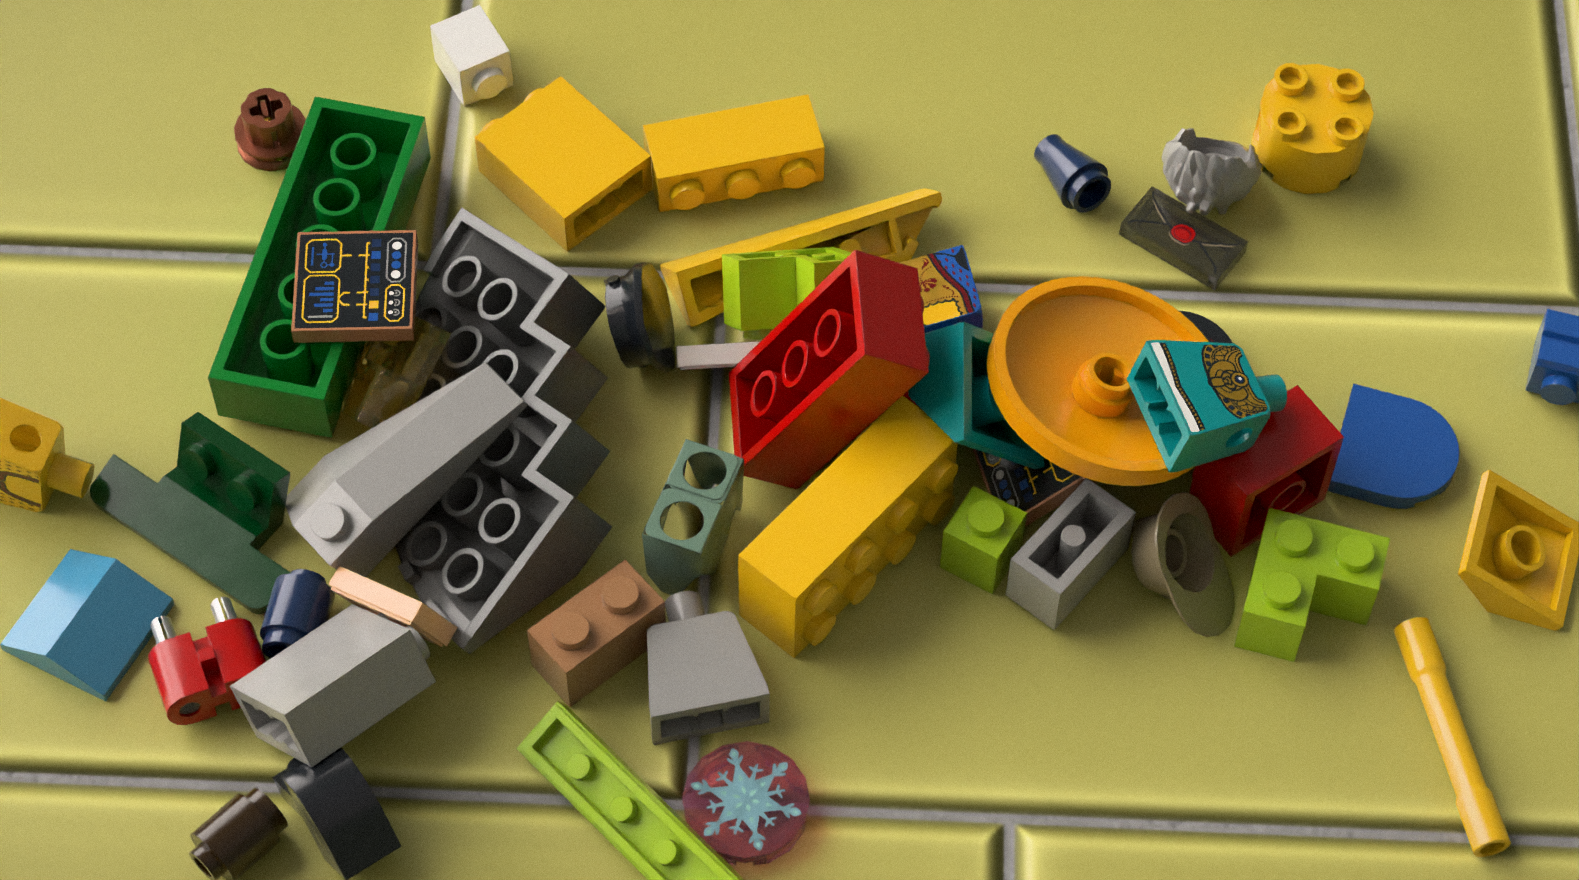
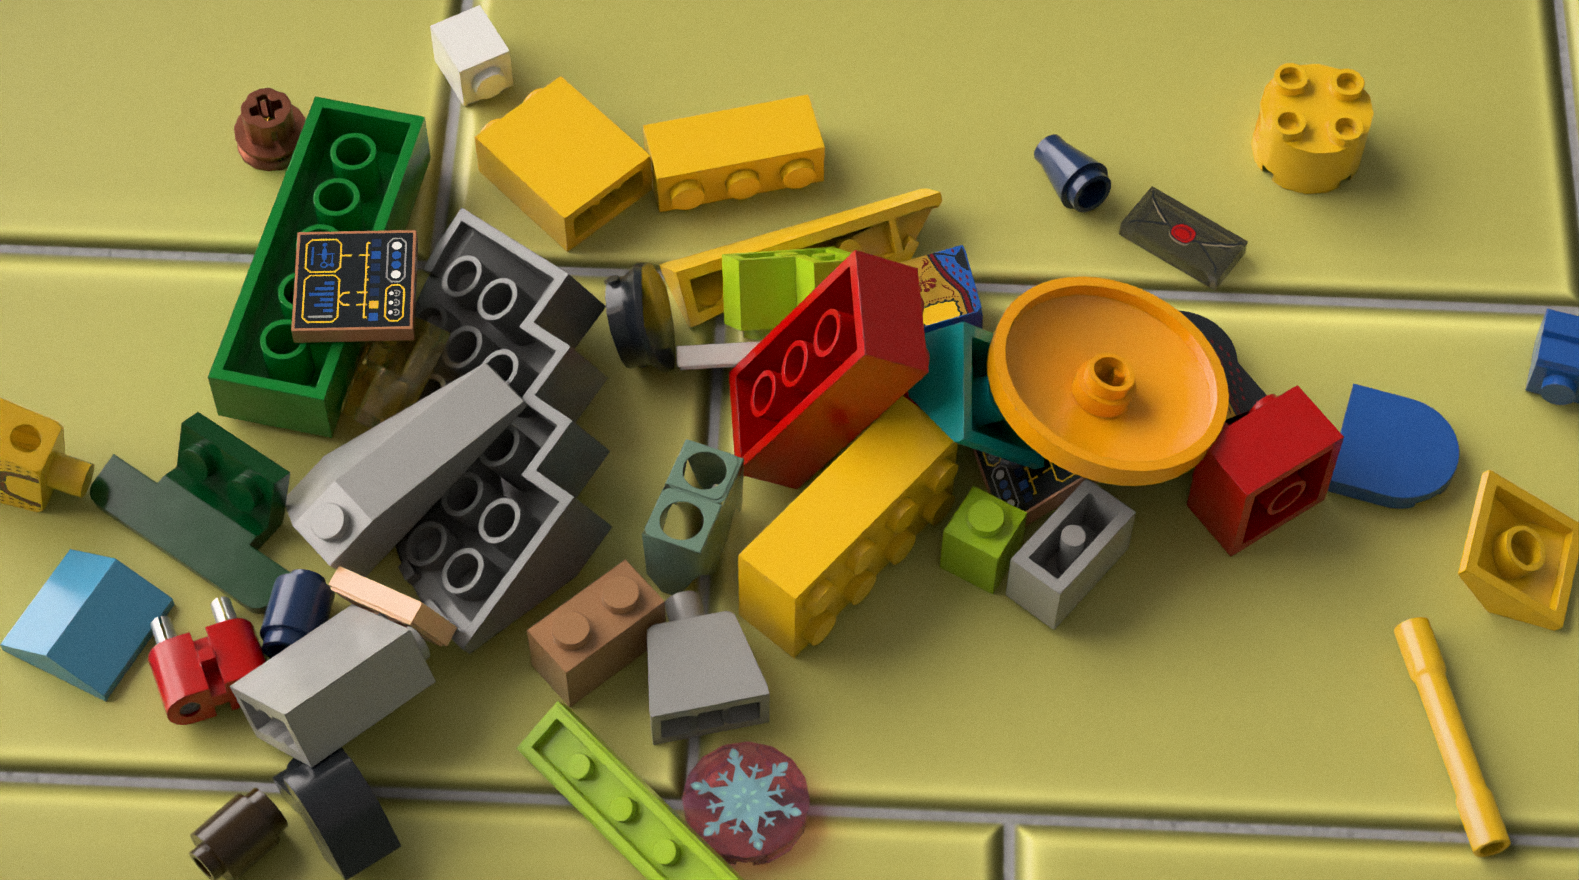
(1181, 561): dark tan piece -> none
(1202, 400): teal torso -> none
(1209, 171): light grey hair -> none
(1305, 569): lime brick -> none

